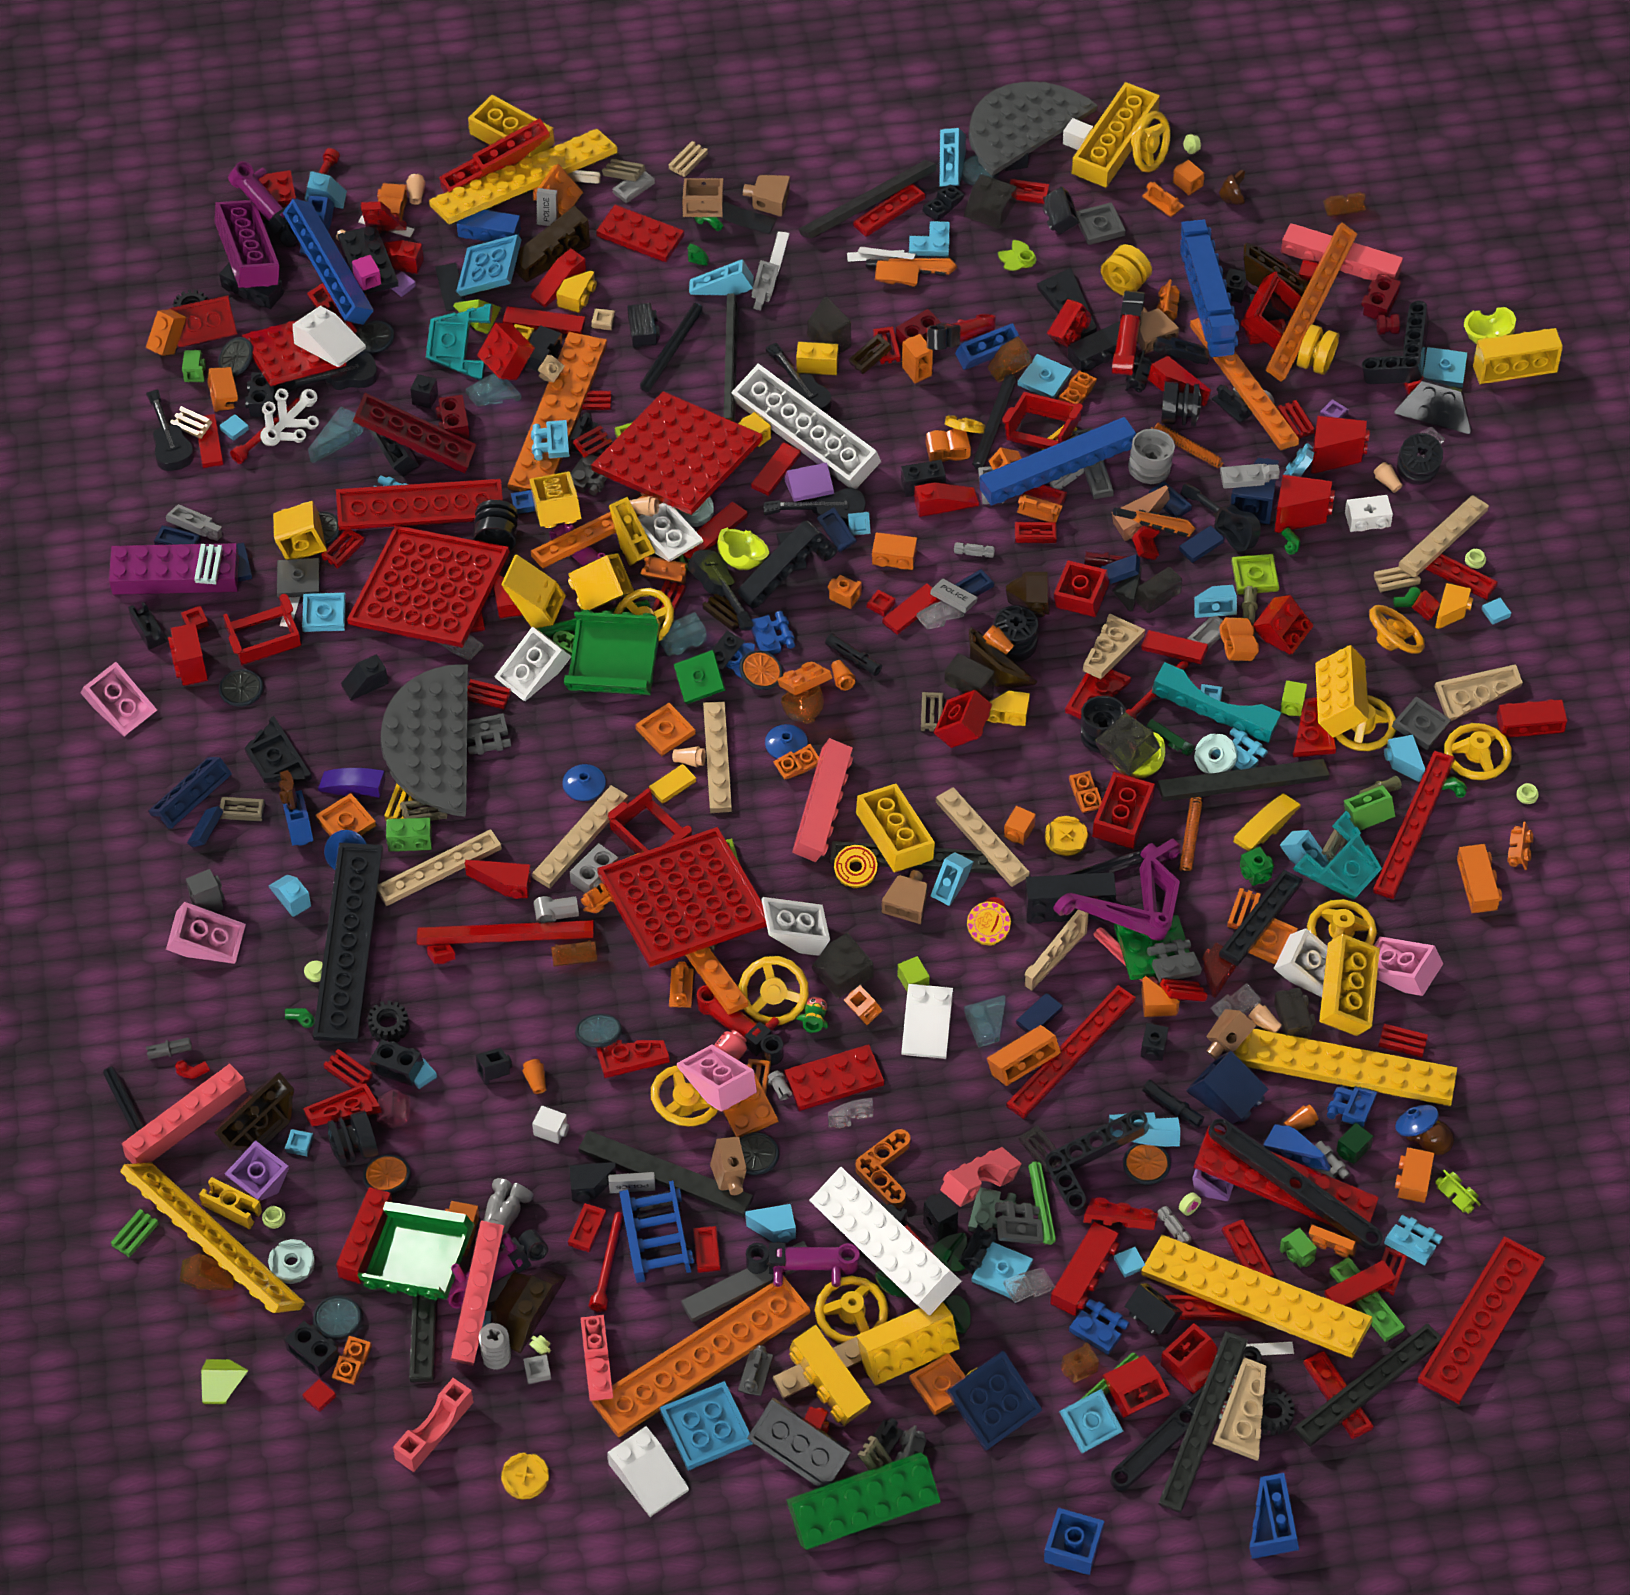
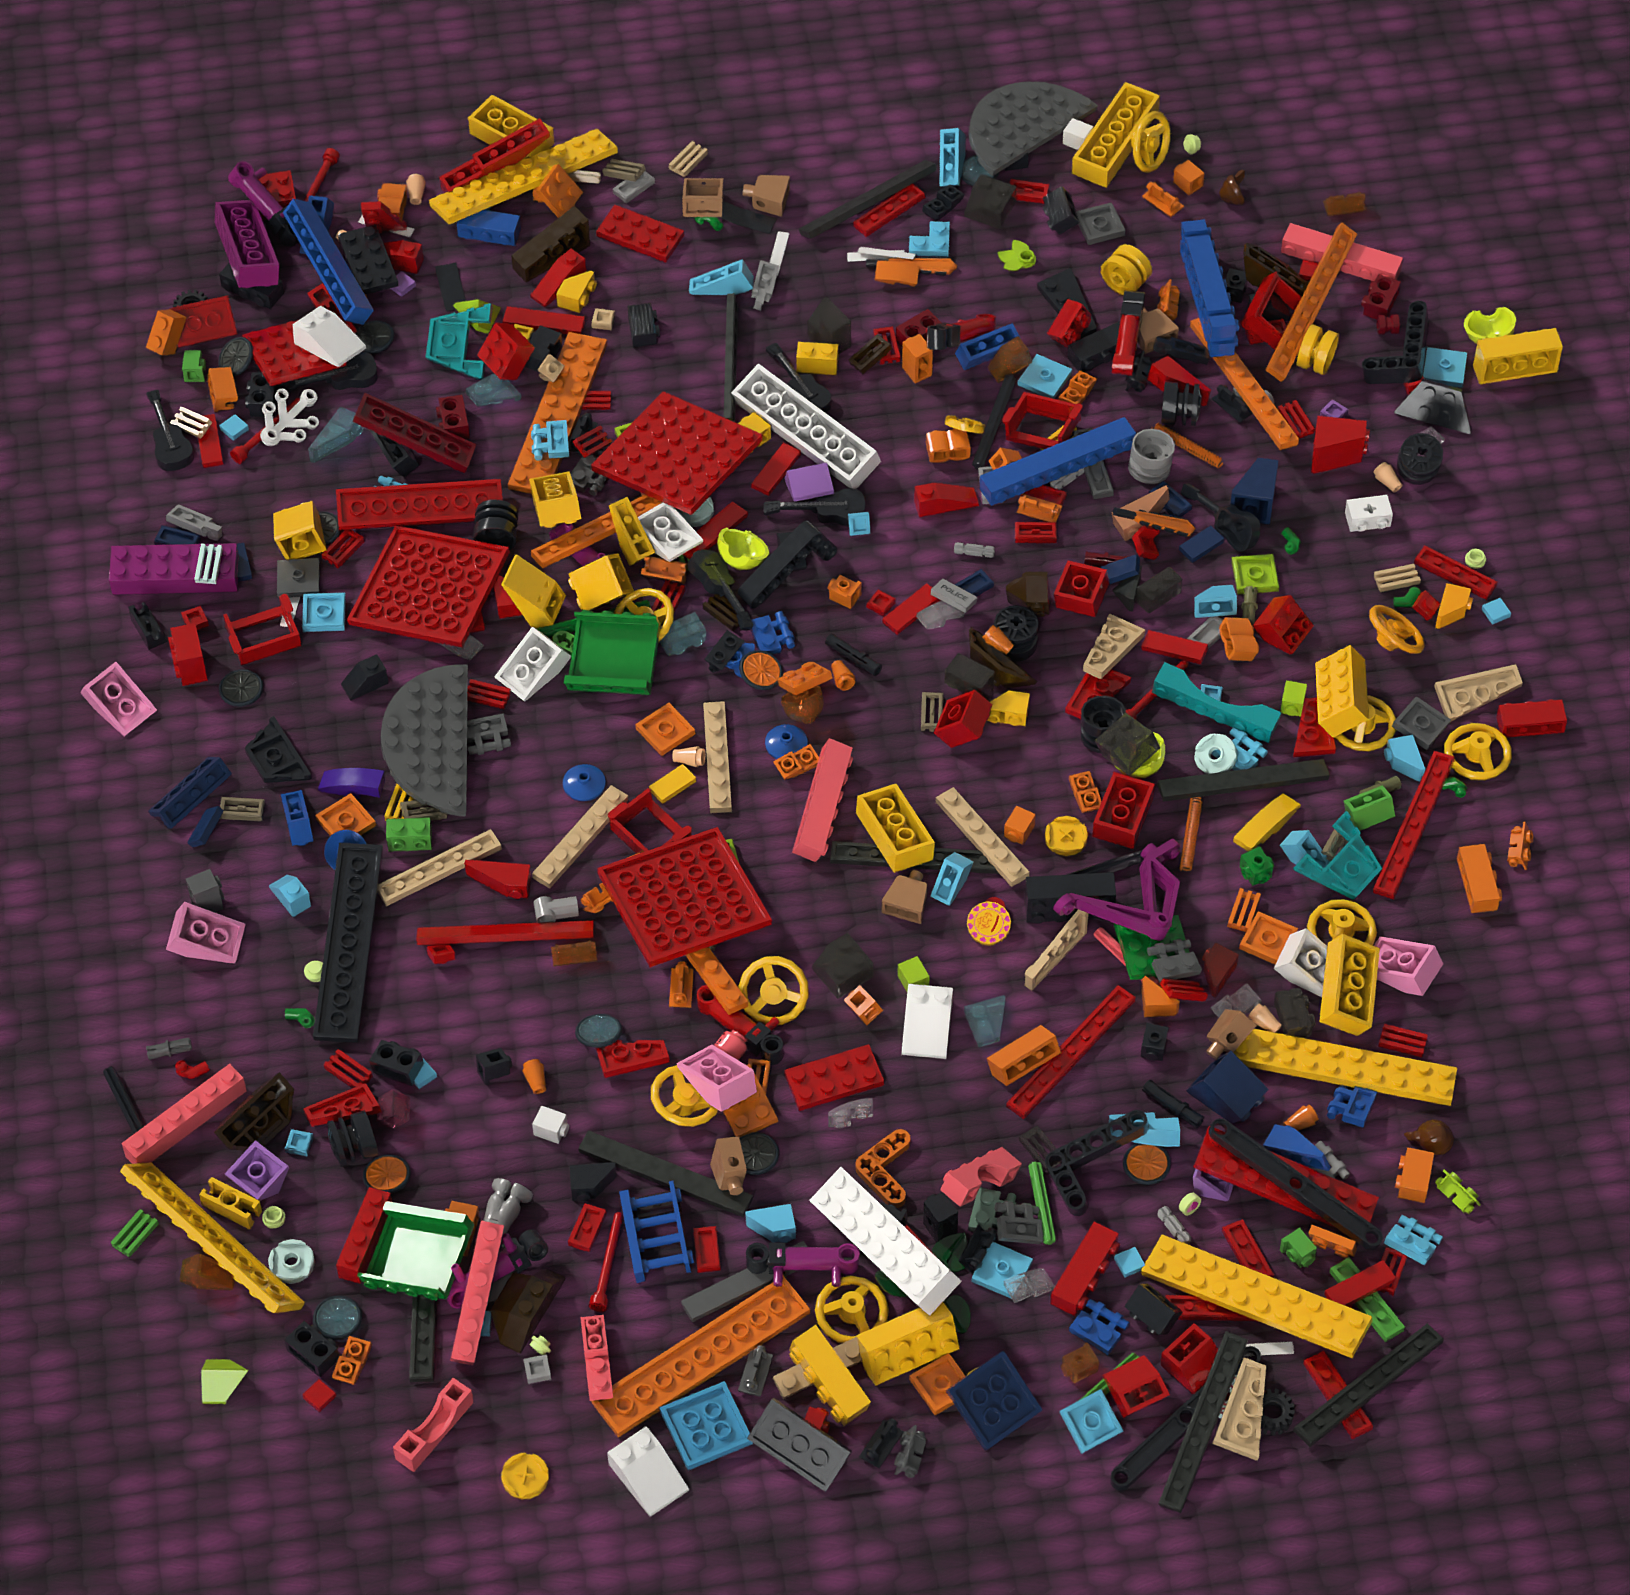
(288, 793): reddish brown slope -> none
(325, 186): medium azure slope -> none
(366, 272): dark pink brick -> none
(387, 1011): black tyre -> none
(424, 391): black brick -> none
(489, 265): dark azure plate -> none
(494, 1346): light grey piece -> none
(523, 501): blue plate -> none
(546, 206): light grey tile -> none
(588, 868): light grey brick -> none
(632, 1182): light grey tile -> none
(645, 506): light nougat cone -> none
(671, 347): black axle -> none
(697, 255): green tile -> none
(699, 677): green plate -> none
(777, 1080): light grey pin -> none
(797, 924): white slope -> none
(814, 1013): green animal -> none
(836, 529): dark blue tile -> none
(852, 854): yellow tile -> none
(863, 1500): green brick -> none
(869, 1457): dark tan tile -> none
(894, 551): orange brick -> none
(921, 474): black brick -> none
(1039, 1013): dark blue tile -> none
(1073, 1541): blue brick -> none
(1122, 1212): red wing -> none
(1175, 741): dark green plate -> none
(1248, 475): light grey hinge -> none
(1260, 917): black tile -> none
(1273, 1521): blue wedge -> none
(1301, 462): medium azure plate -> none
(1303, 502): red slope -> none
(1354, 1143): dark green brick -> none
(1417, 1120): blue dish -> none
(1443, 536): tan plate -> none
(1481, 1320): red plate -> none
(1527, 793): yellowish green plate -> none

